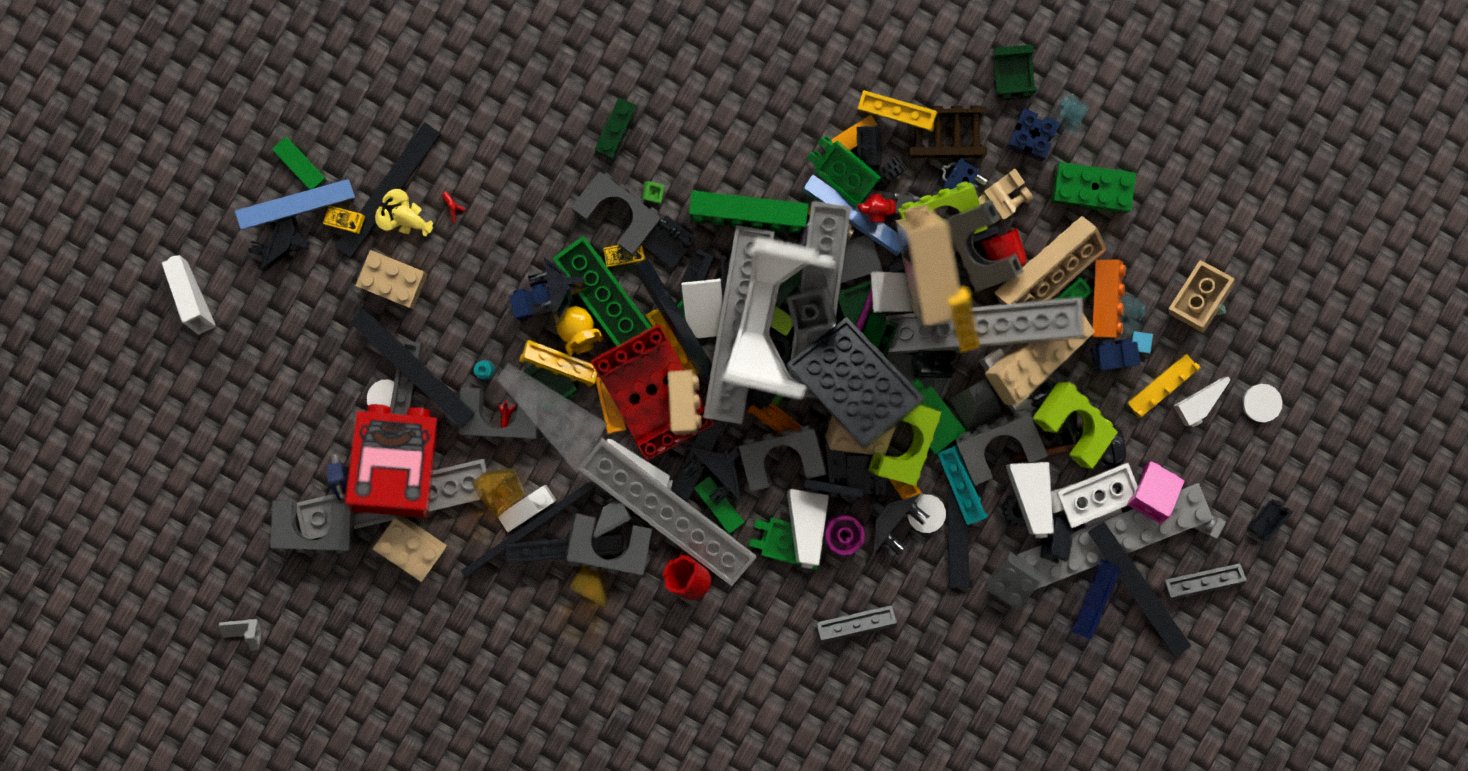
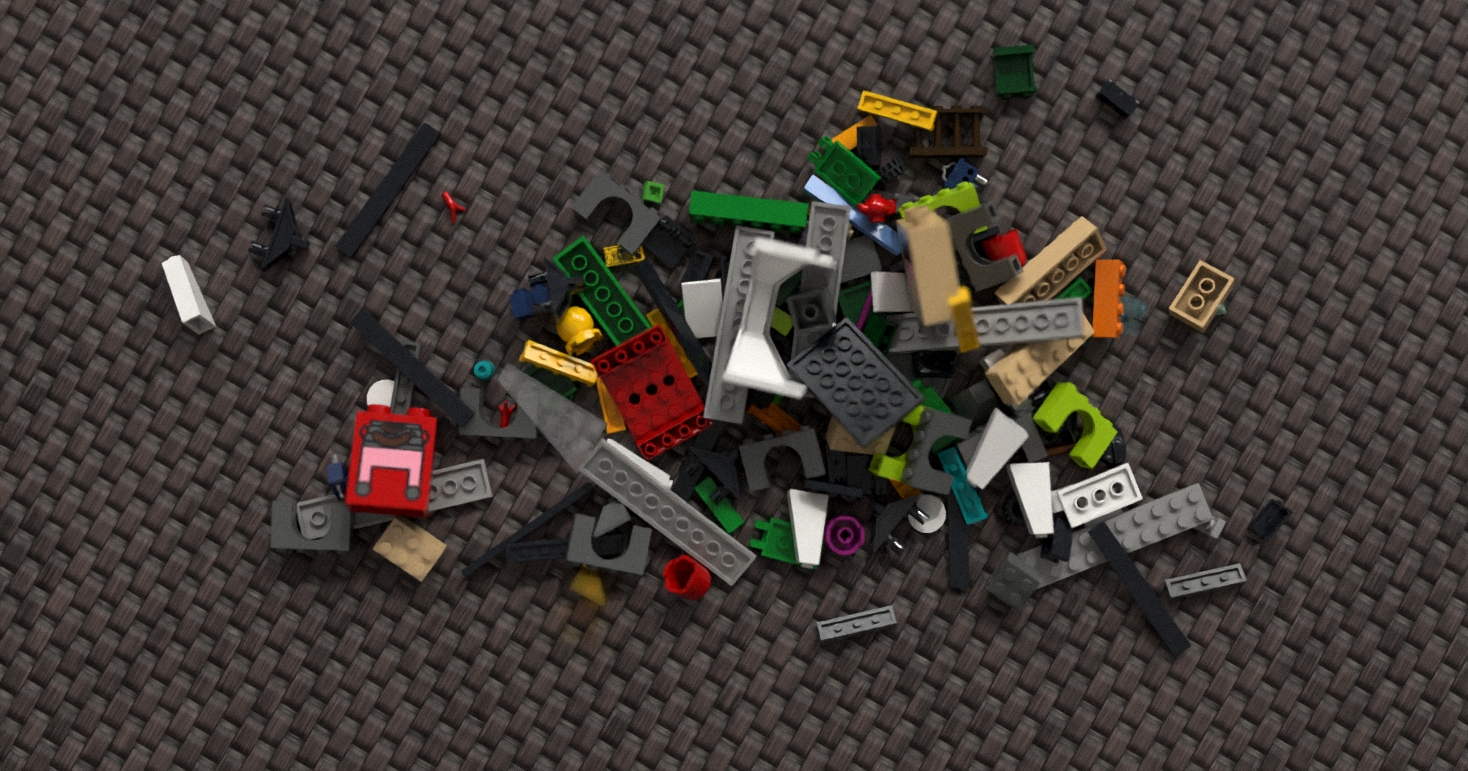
(248, 628): light grey bracket -> none
(294, 204): medium blue tile -> none
(299, 163): green tile -> none
(344, 219): yellow tile -> none
(391, 279): tan brick -> none
(402, 215): light yellow animal -> none
(499, 489): clear yellow slope -> none
(527, 508): white slope -> none
(616, 129): dark green brick -> none
(684, 402): tan brick -> none
(931, 426): none -> dark grey arch
(994, 449): none -> white slope
(999, 195): tan hips -> none
(1043, 129): dark blue brick -> none
(1073, 109): clear light blue bracket -> none
(1074, 188): green brick -> none
(1096, 599): clear blue hinge -> none
(1110, 356): dark blue brick -> none
(1117, 99): none -> black hinge
(1144, 341): medium azure tile -> none
(1156, 492): panel -> none
(1163, 385): yellow hinge -> none
(1198, 405): white slope -> none
(1262, 403): white tile -> none

